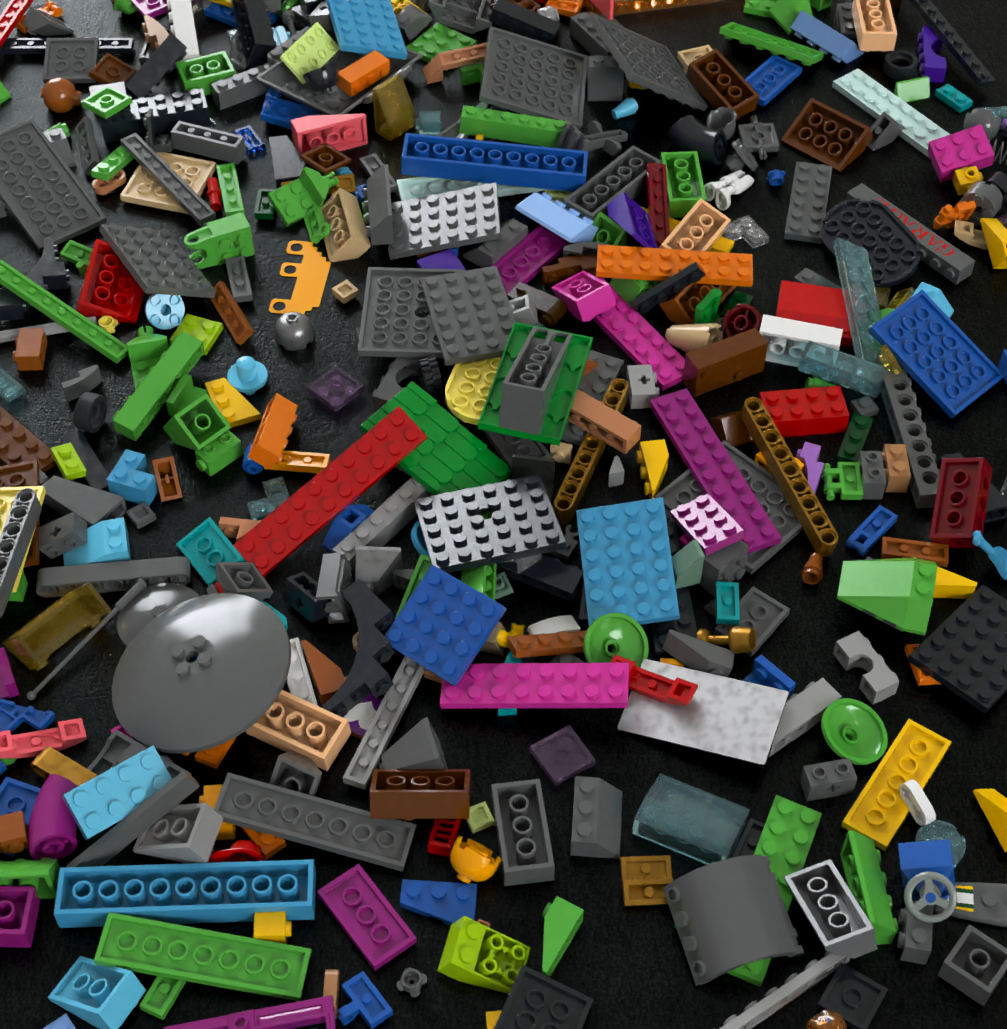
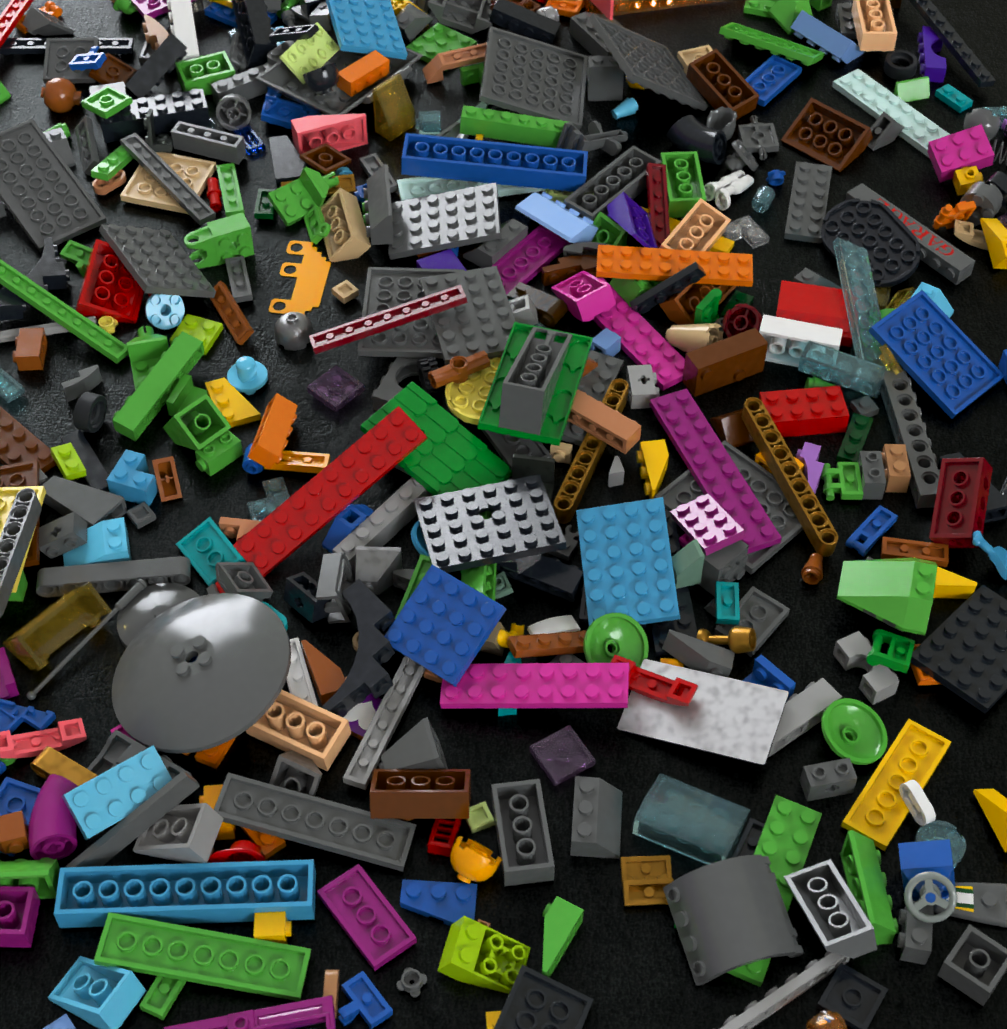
(88, 61): none -> blue plate
(233, 112): none -> flat silver cylinder
(293, 33): none -> black tile
(388, 319): none -> dark red plate
(459, 369): none -> dark orange piece
(607, 343): none -> medium blue brick
(763, 199): none -> clear light blue brick
(898, 653): none -> green plate

